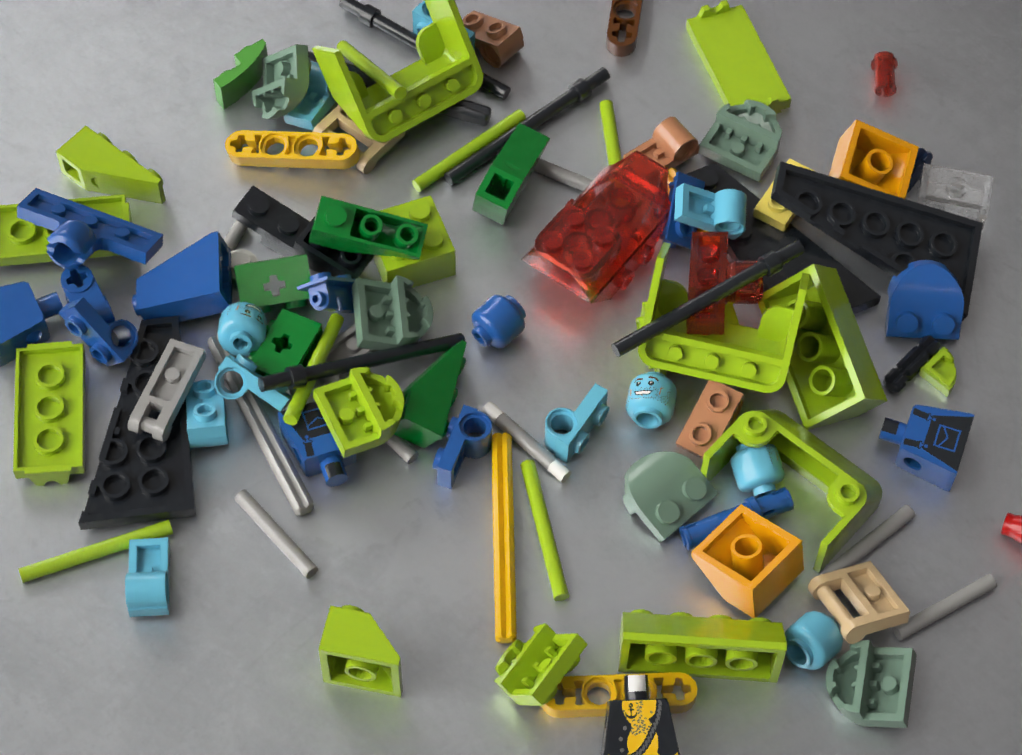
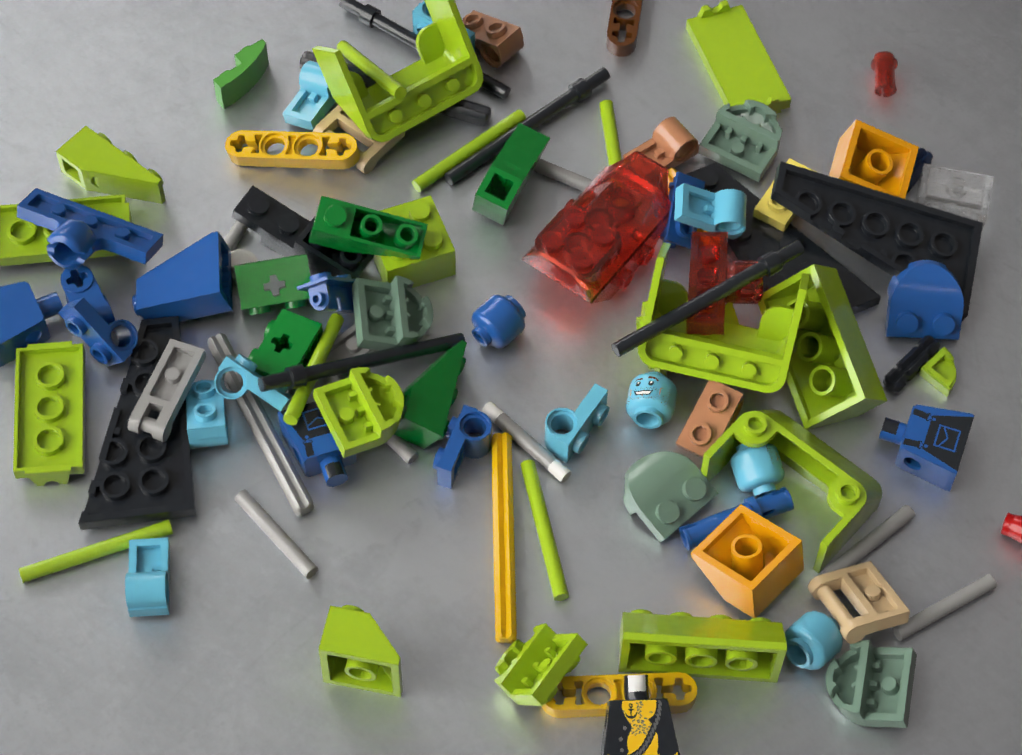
(242, 328): medium azure head -> none
(283, 81): sand green slope -> none

